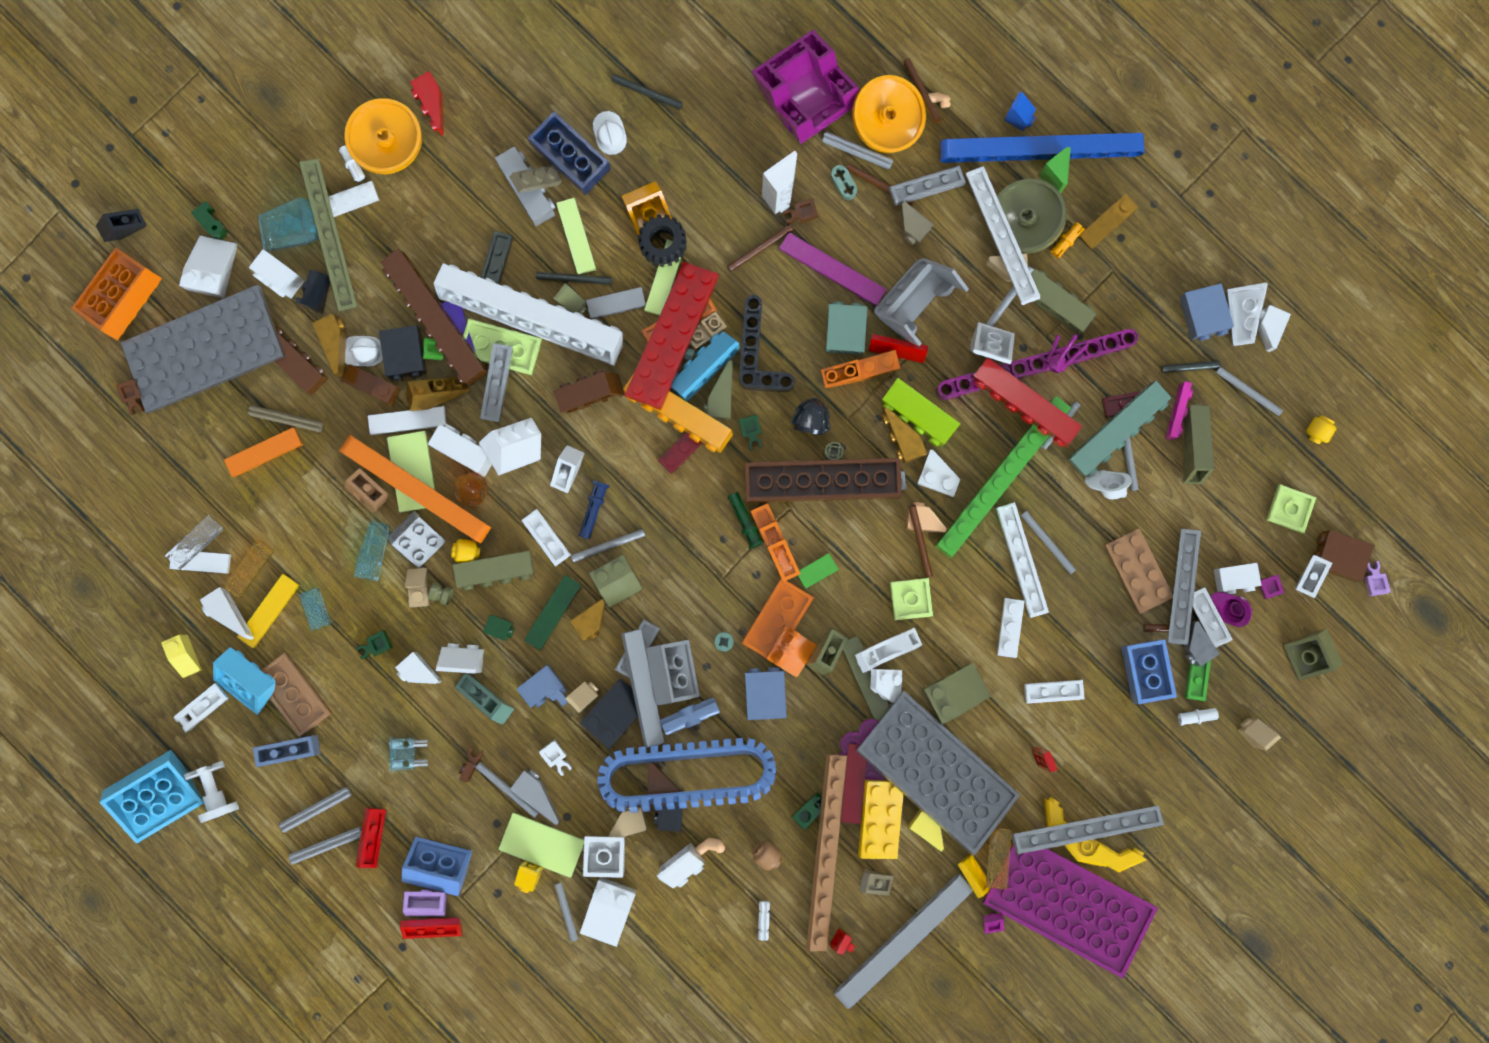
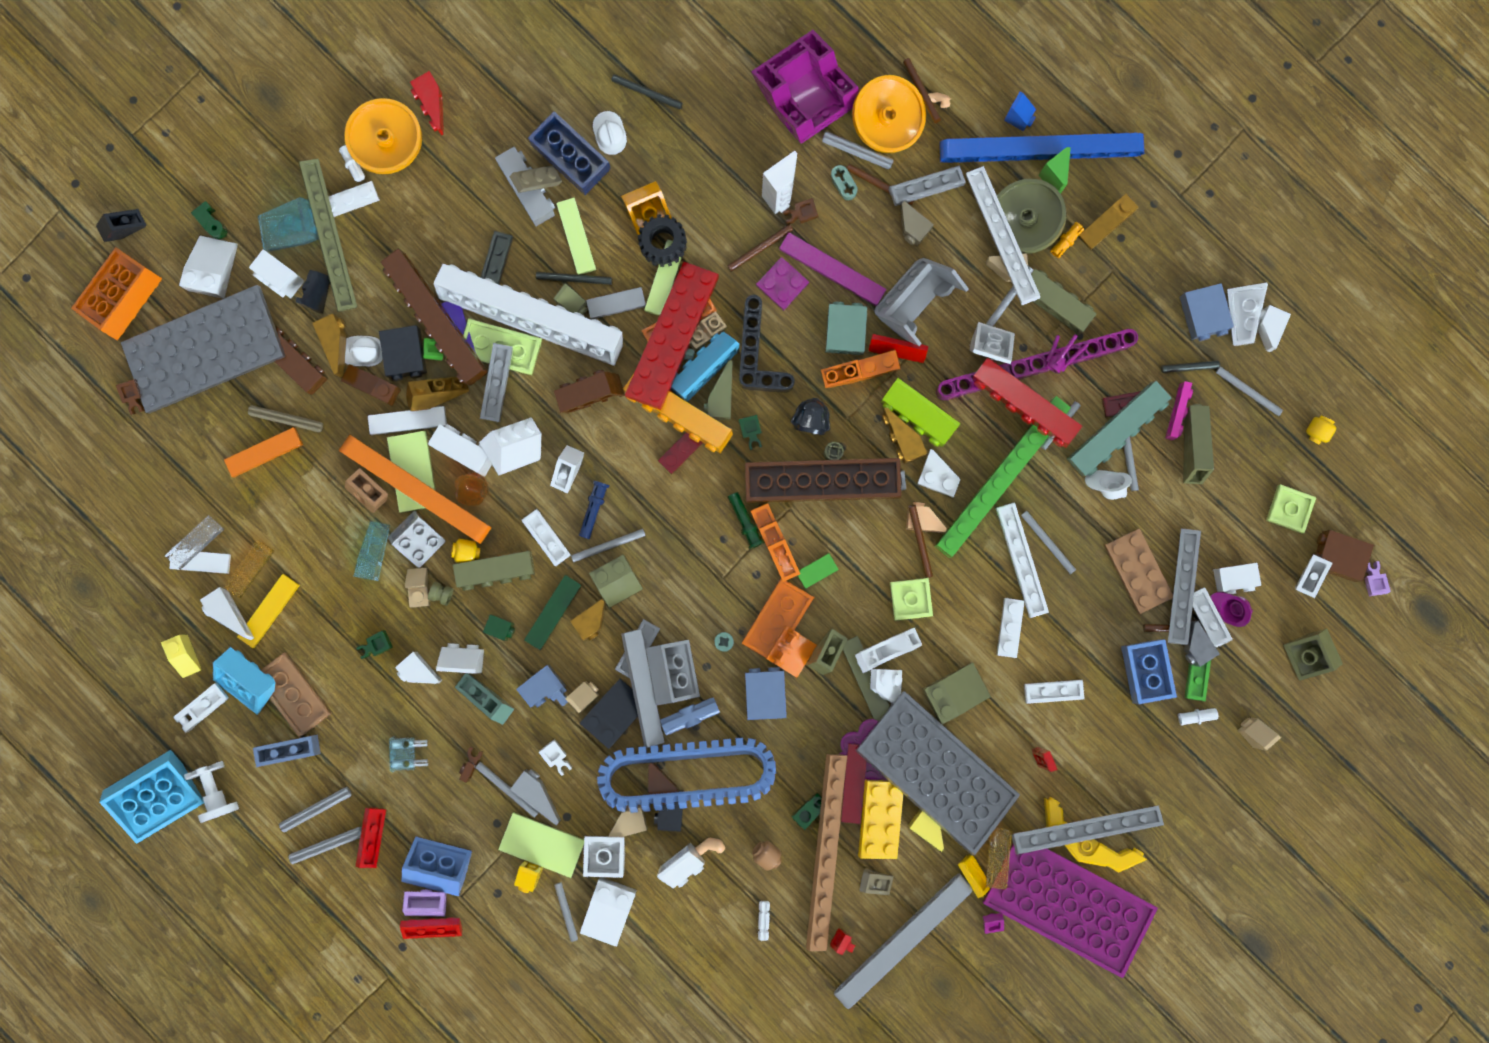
(314, 609): clear light blue plate -> none
(782, 283): none -> magenta plate
(1271, 587): magenta plate -> none

